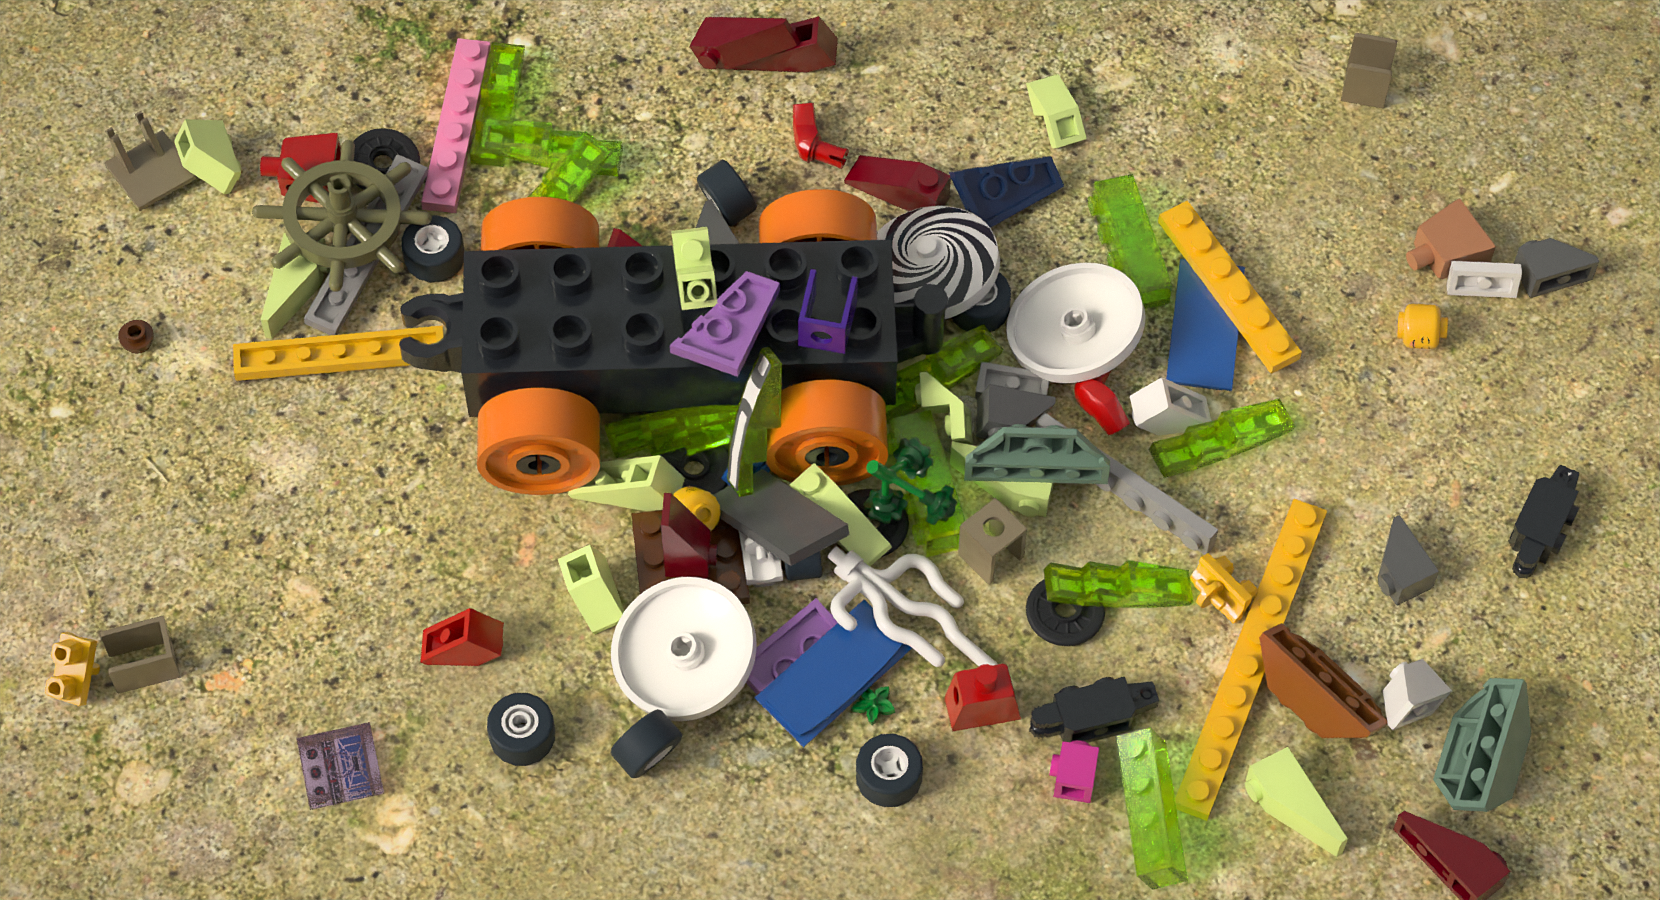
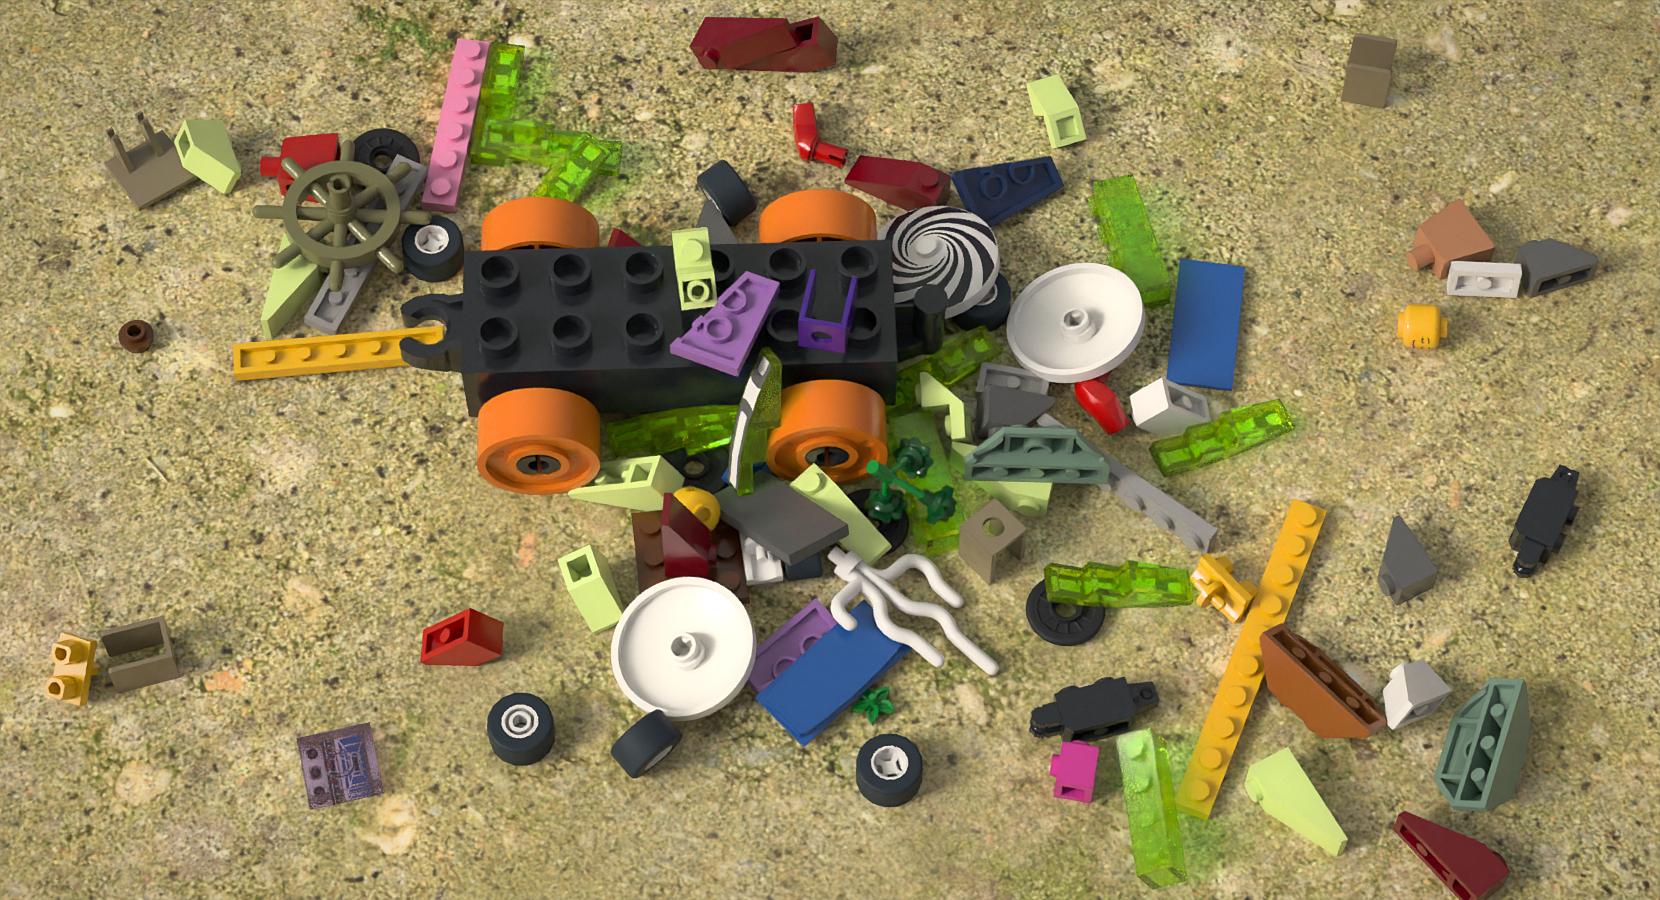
(981, 697): red torso -> none
(1229, 287): yellow plate -> none

